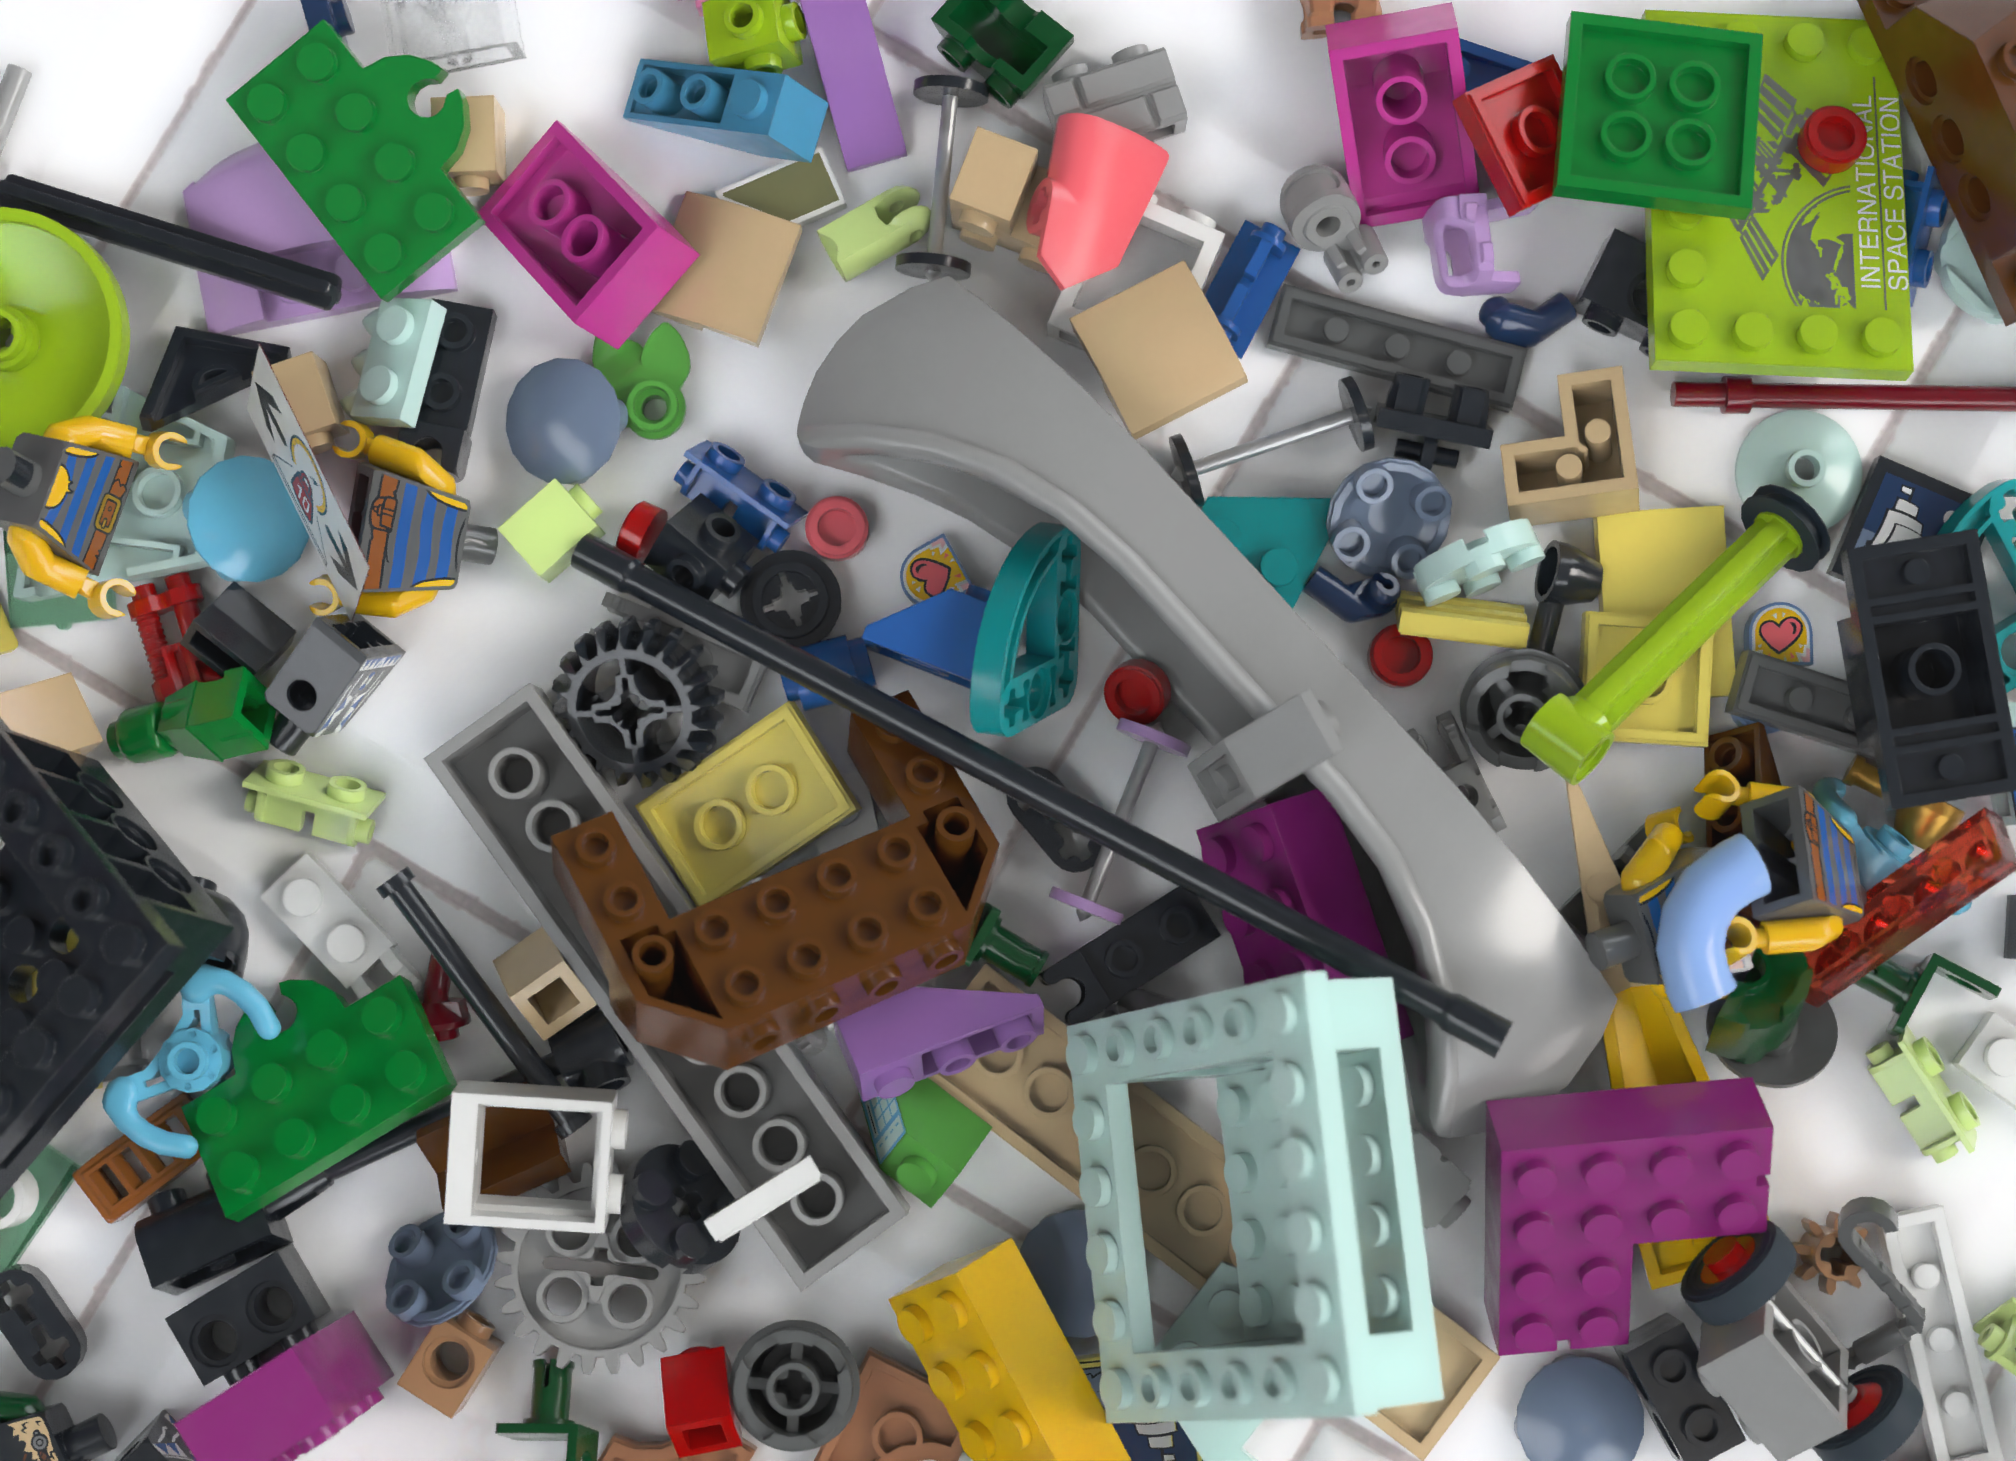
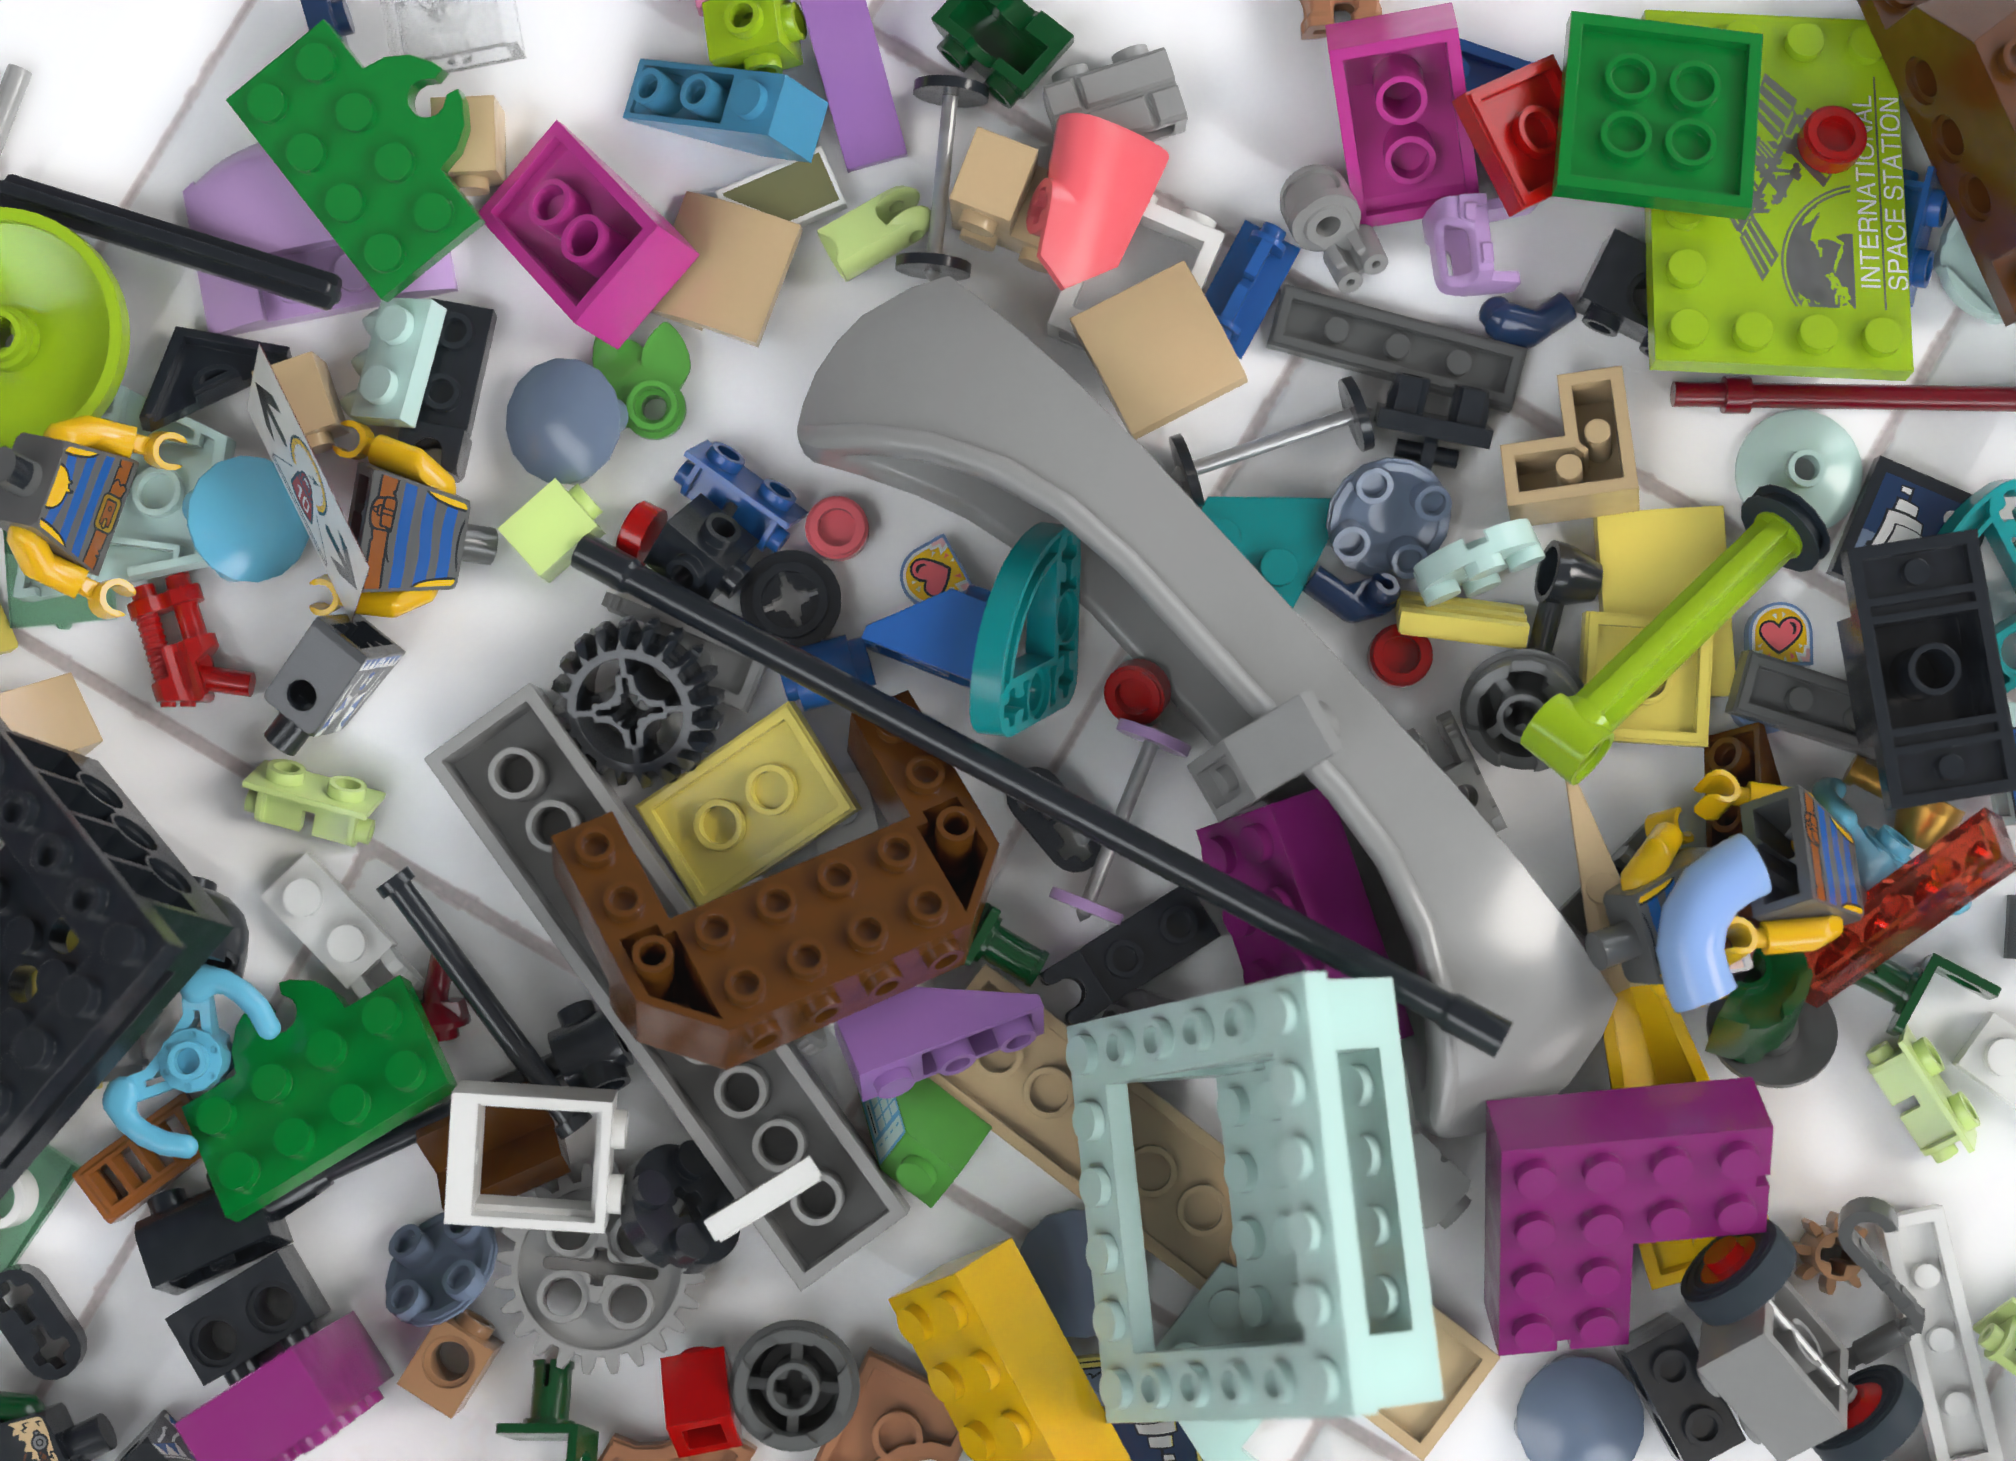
(198, 721): green piece -> none
(238, 633): black piece -> none
(542, 984): tan brick -> none

